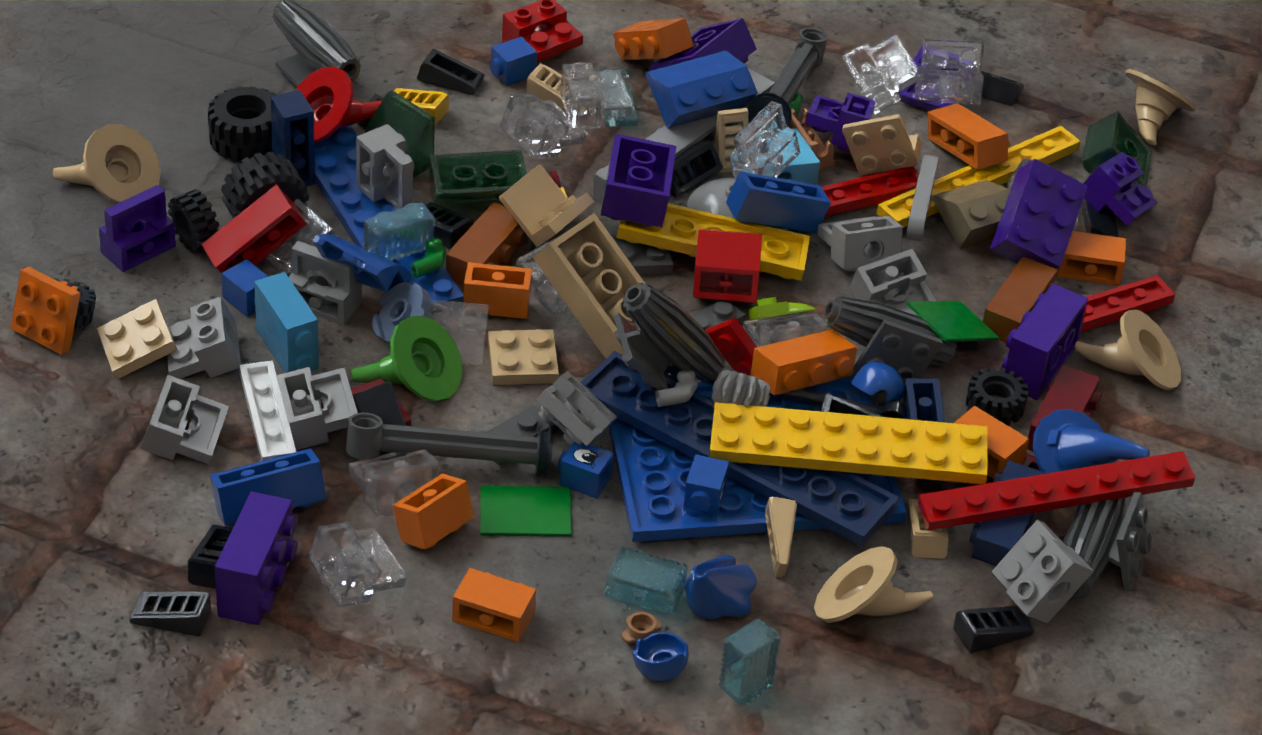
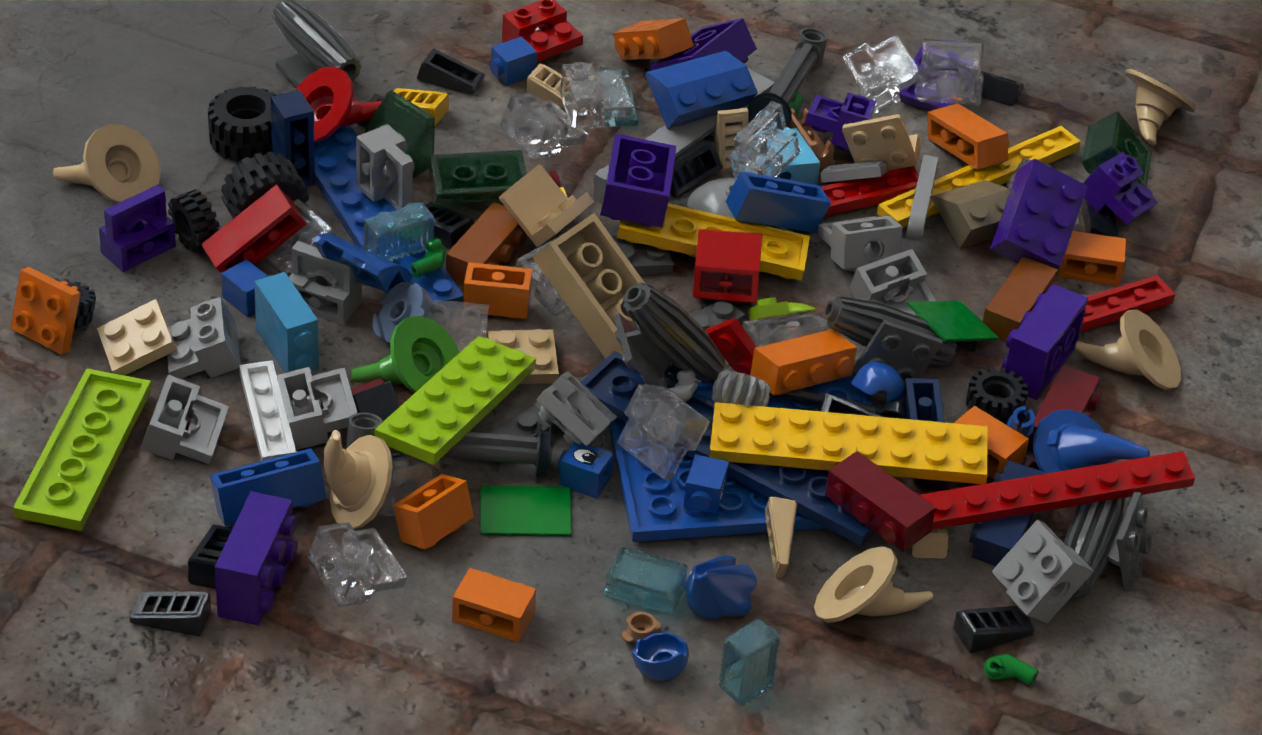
(82, 450): none -> lime plate
(357, 478): none -> tan piece
(455, 400): none -> lime plate
(661, 429): none -> clear brick
(854, 171): none -> light grey tile
(880, 501): none -> dark red brick
(1008, 667): none -> green arm
(1022, 421): none -> blue pin

